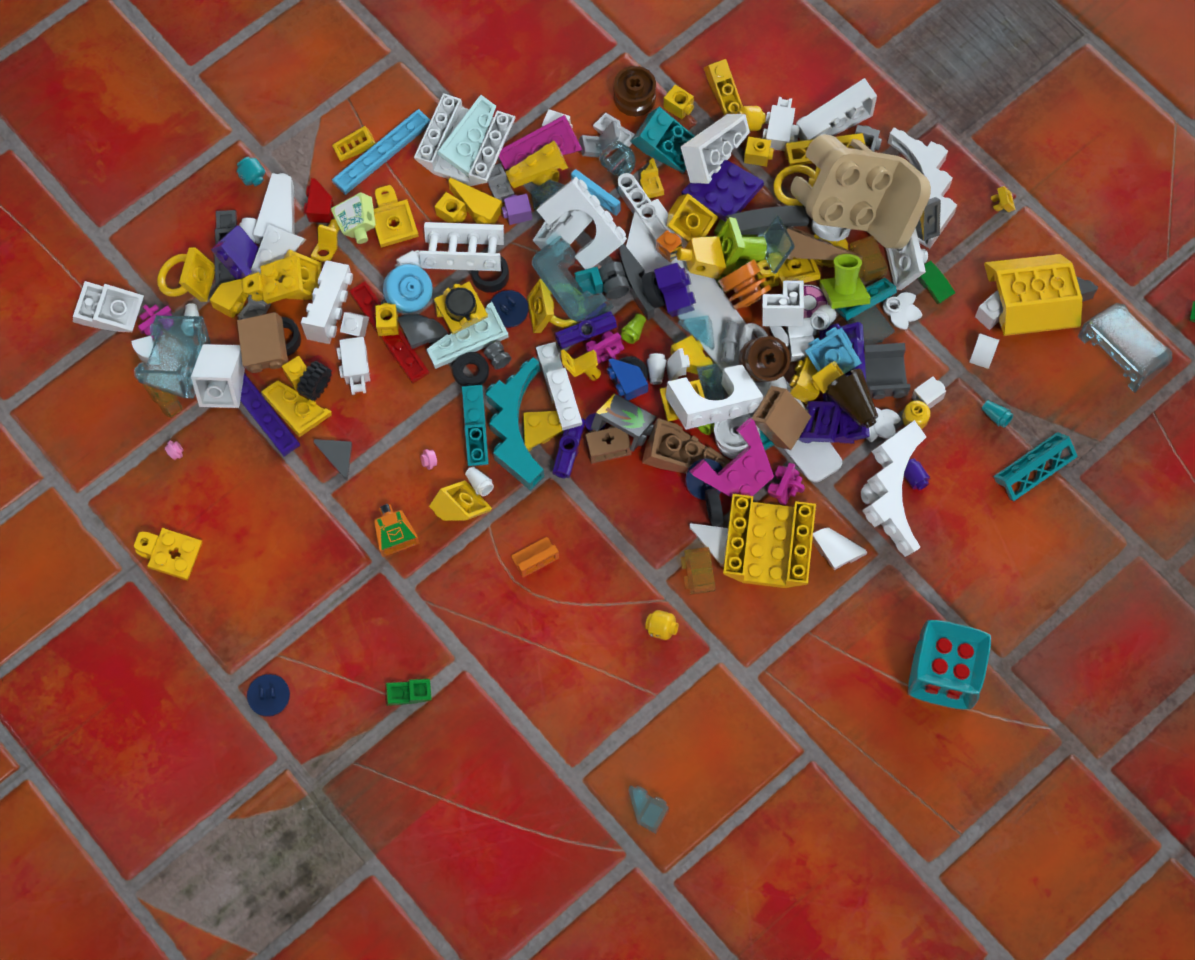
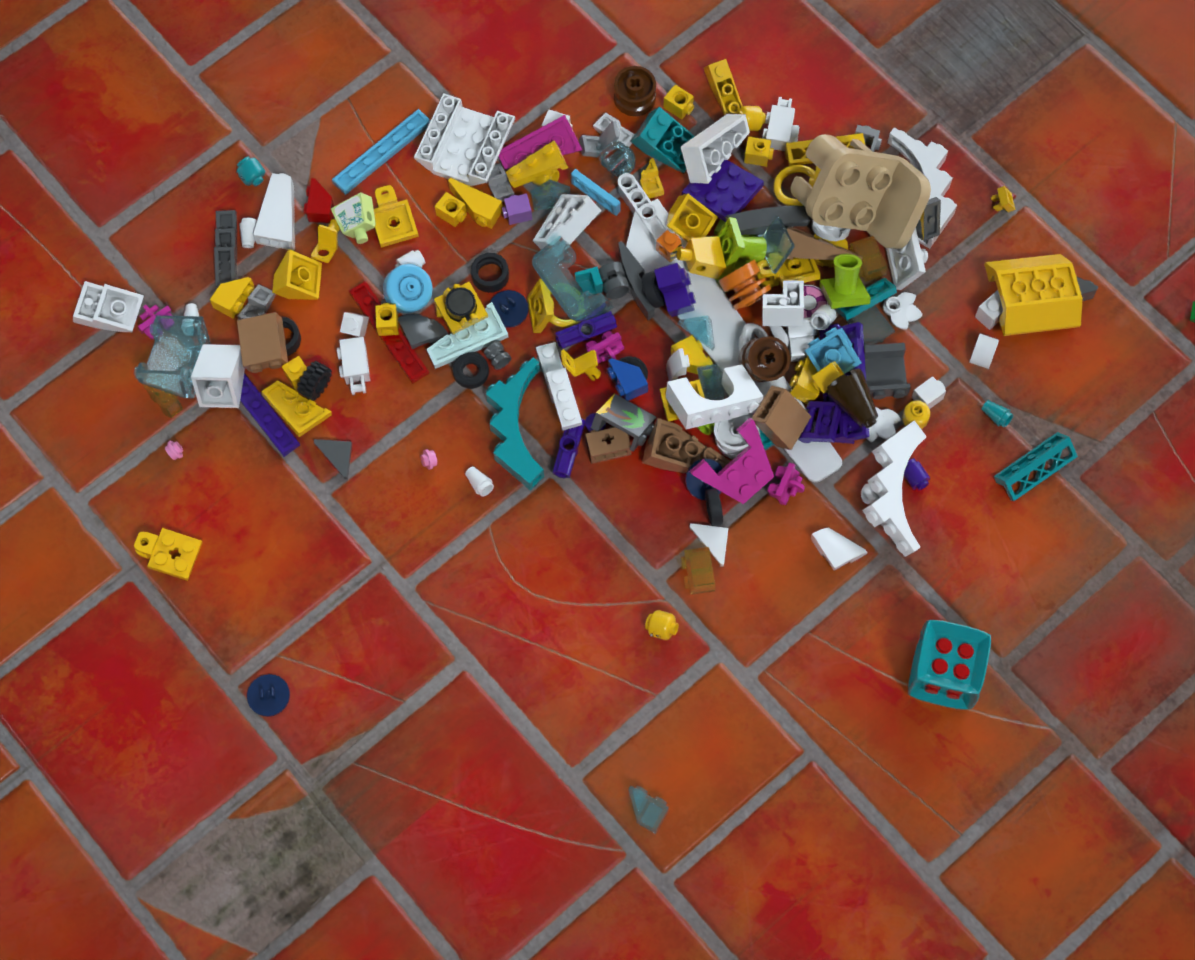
(143, 347): white brick -> none
(195, 276): yellow tile -> none
(236, 252): dark purple bracket -> none
(268, 284): yellow plate -> none
(275, 246): white wing -> none
(327, 302): white wedge -> none
(362, 147): yellow slope -> none
(394, 531): torso -> none
(408, 692): green slope -> none
(459, 503): yellow slope -> none
(462, 234): white fence -> none
(466, 139): light aqua wing -> none
(475, 425): teal slope -> none
(535, 556): orange panel -> none
(541, 427): yellow wing -> none
(577, 197): white arch -> none
(633, 330): lime cone -> none
(656, 367): white cone -> none
(729, 342): light grey pin -> none
(769, 542): yellow slope -> none
(839, 113): white wedge -> none
(936, 283): green slope -> none
(1128, 344): clear light blue windscreen -> none

